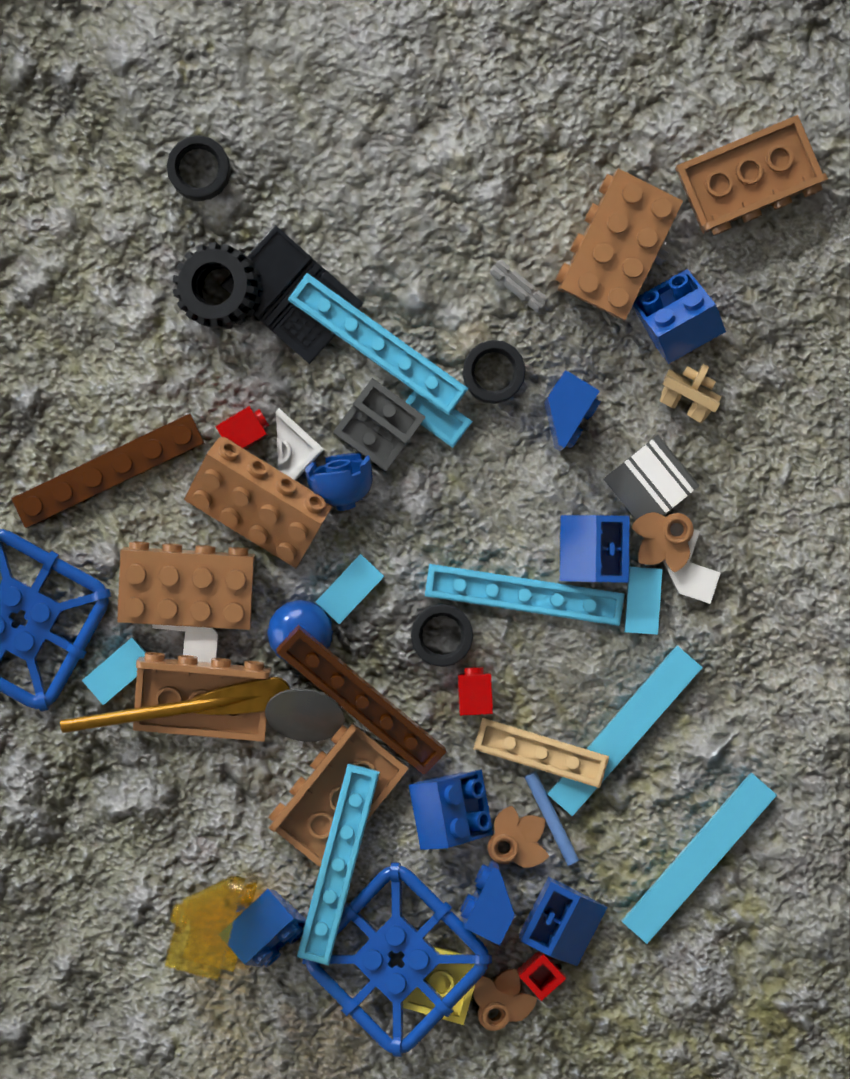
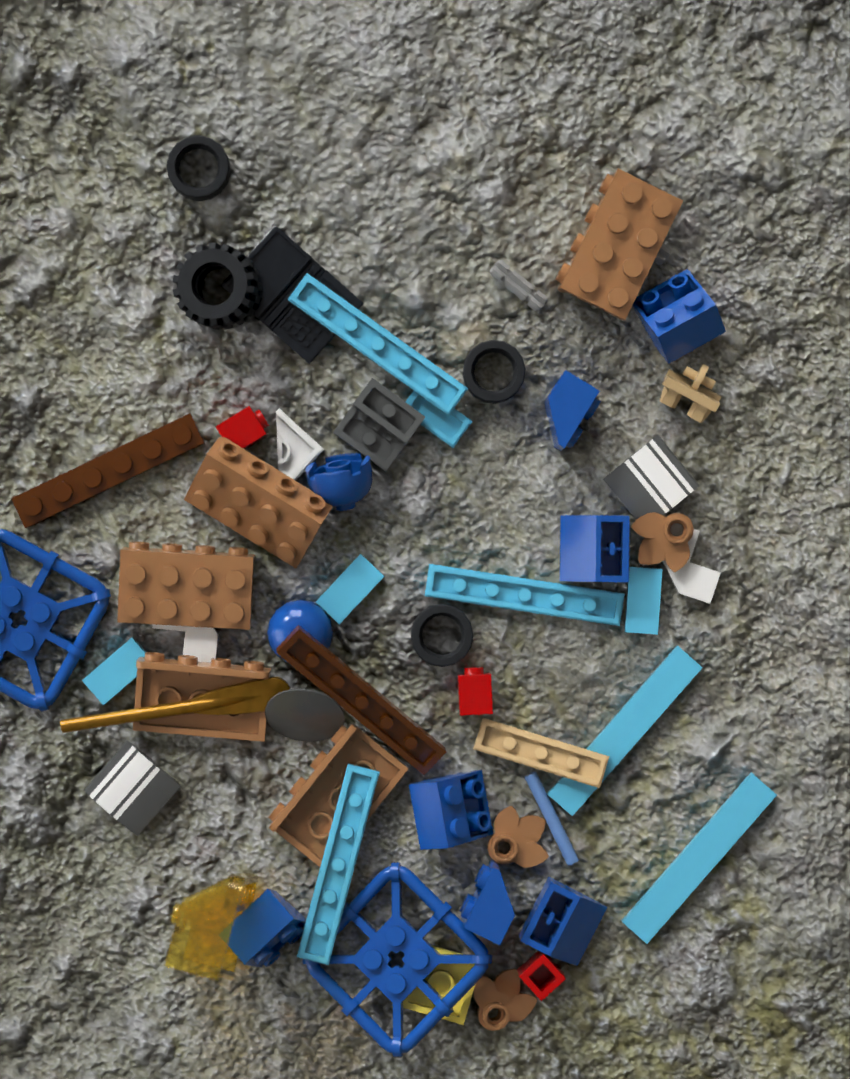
(132, 788): none -> slope
(751, 176): medium nougat bracket -> none

